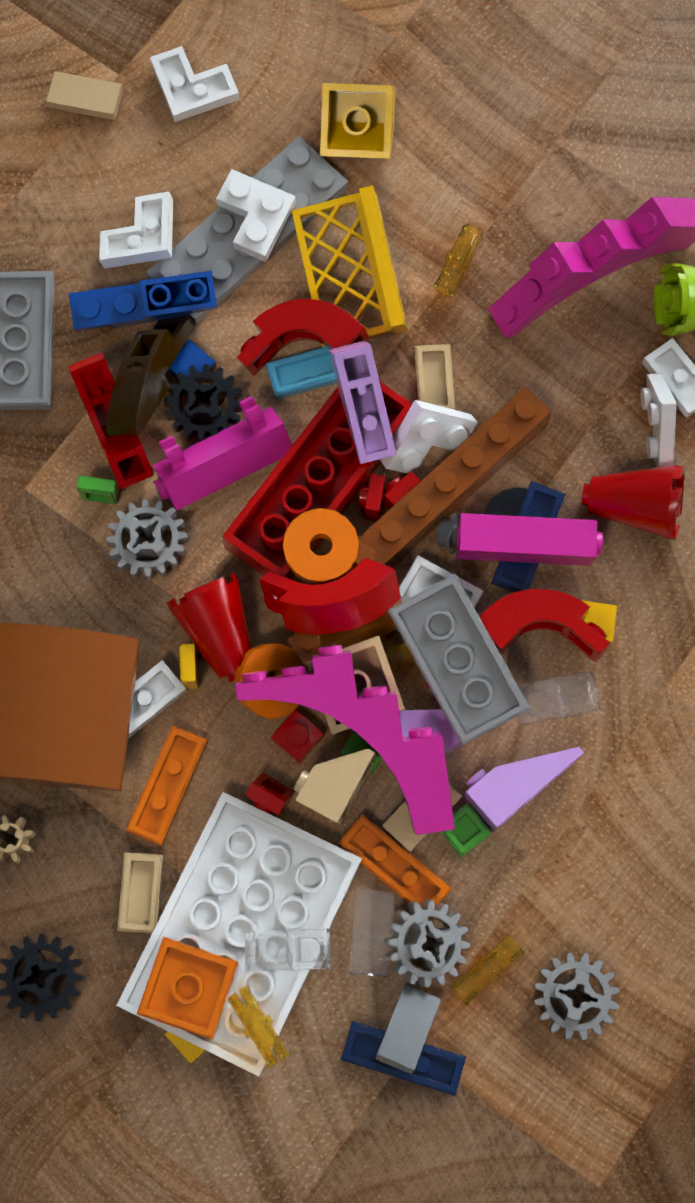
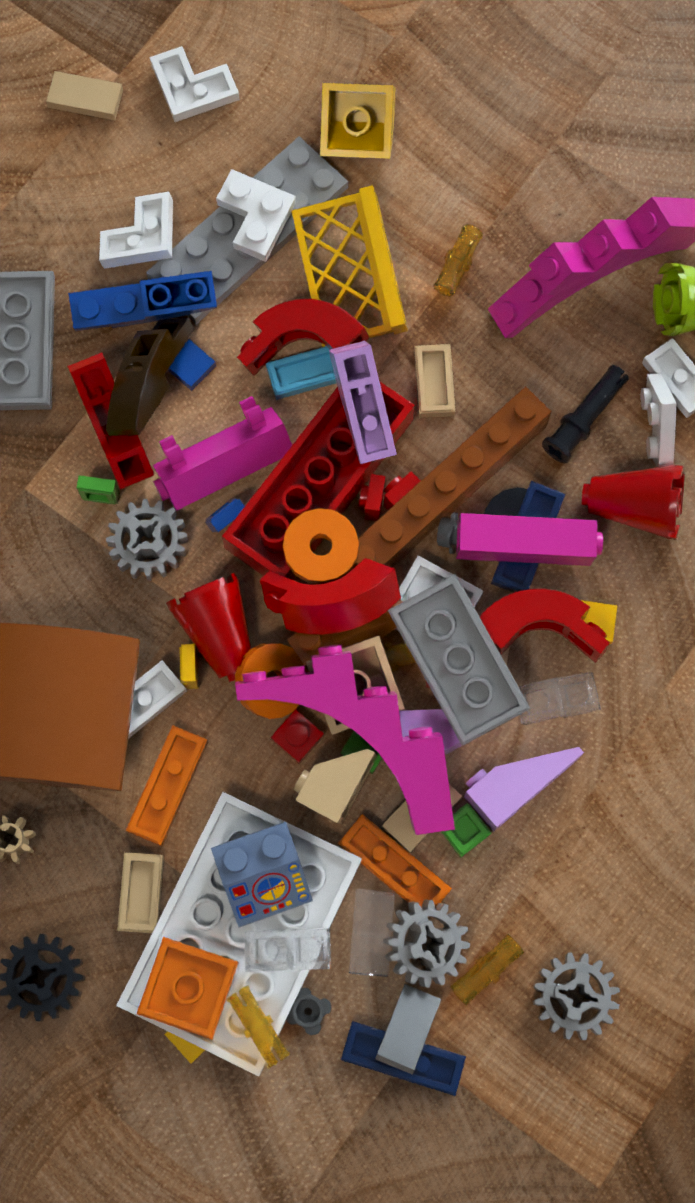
(195, 392): black gear -> none
(224, 515): none -> blue tile
(262, 874): none -> sand blue slope
(269, 794): red plate -> none
(319, 1008): none -> dark grey plate
(427, 427): white plate -> none
(576, 425): none -> black pin

